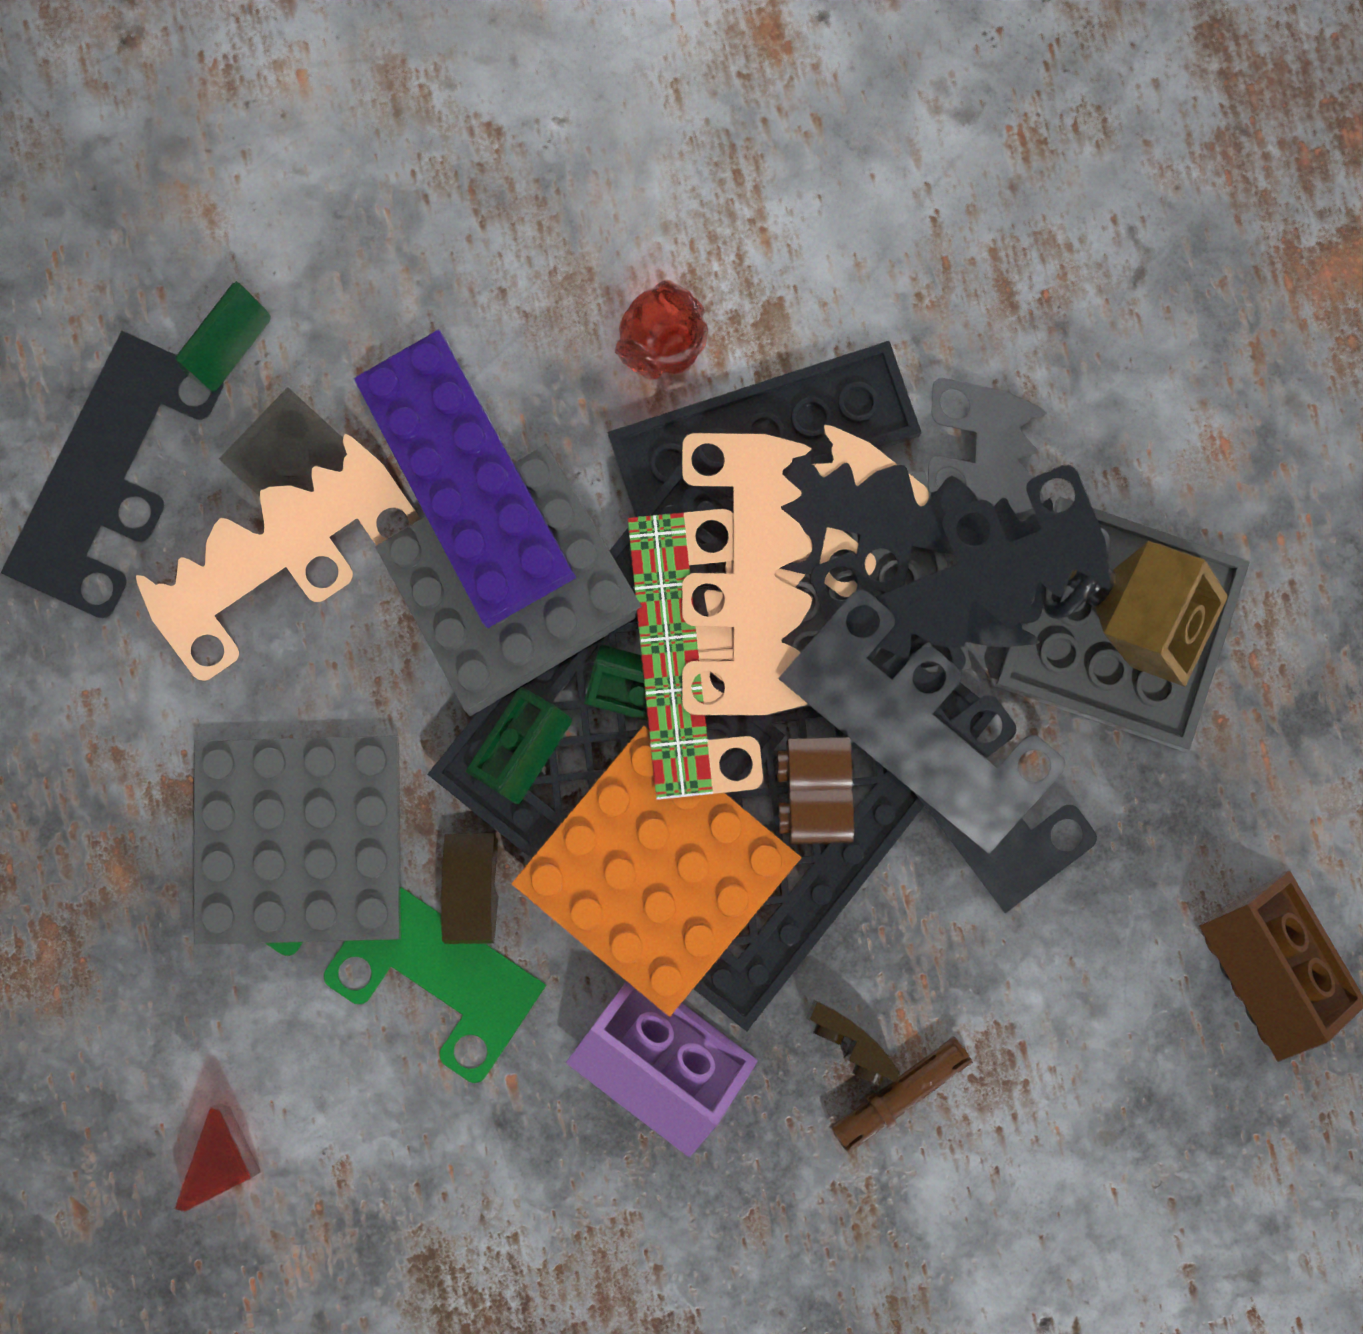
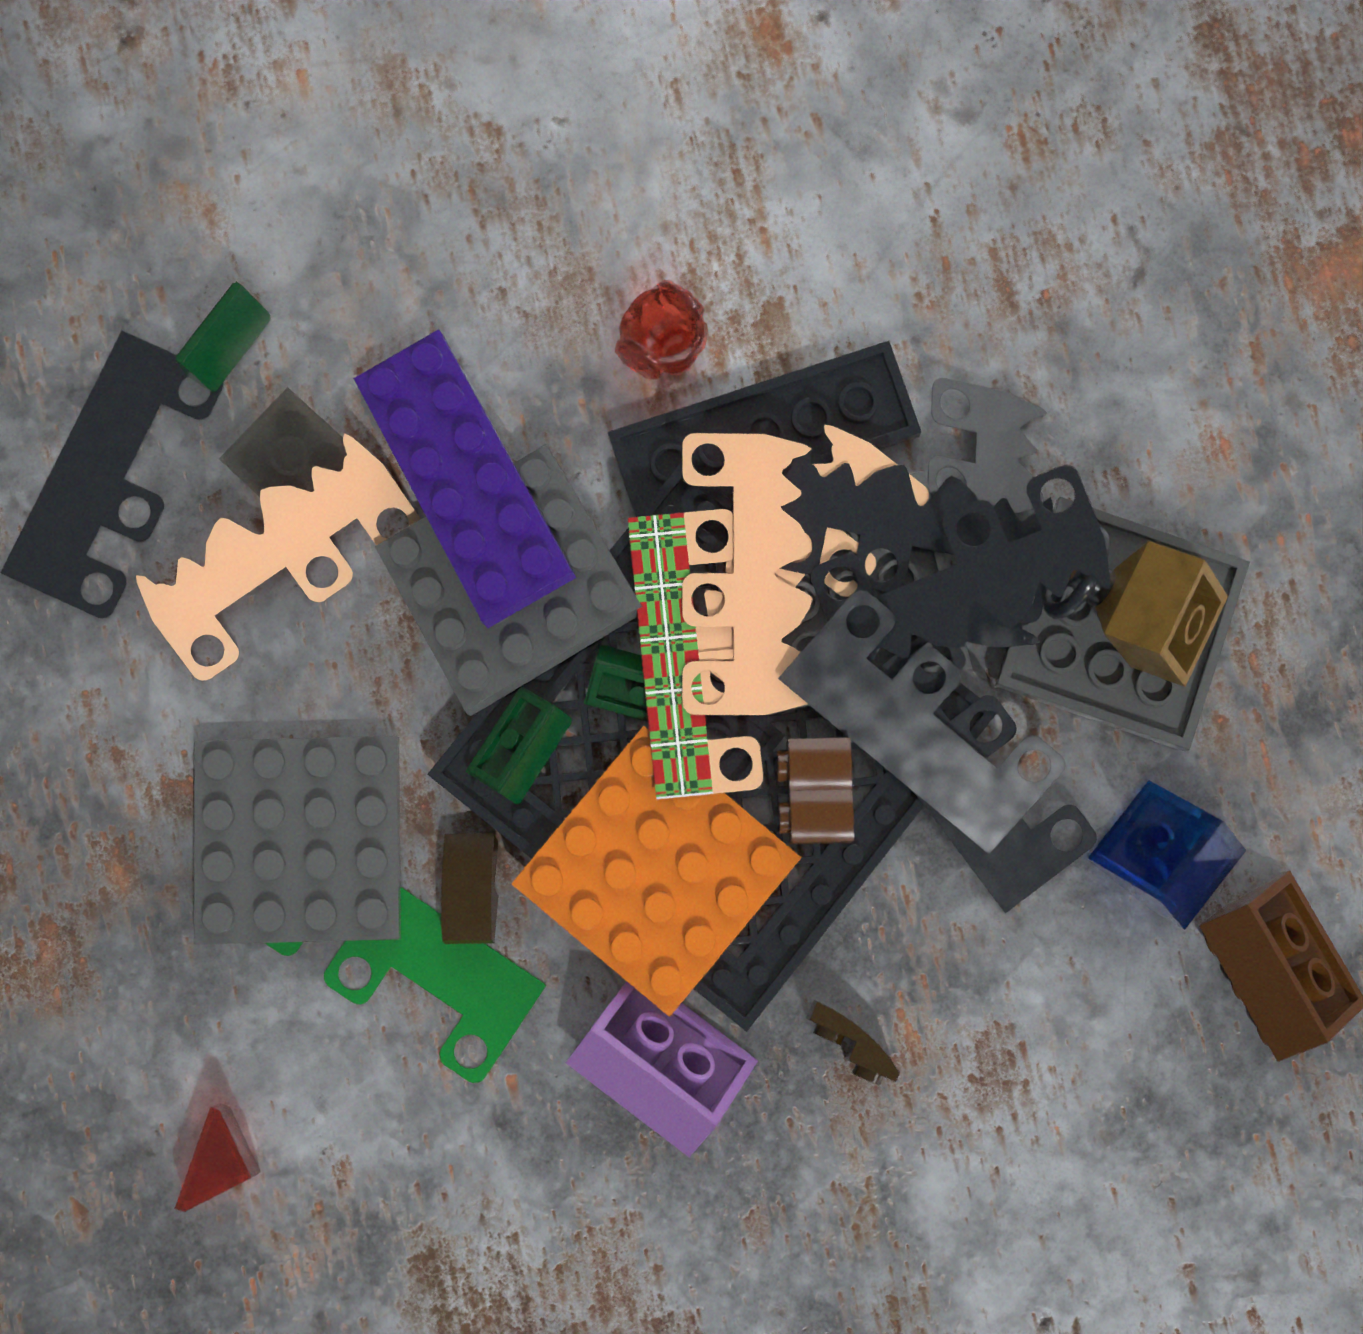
(896, 1098): reddish brown pin -> none
(1168, 853): none -> clear blue slope

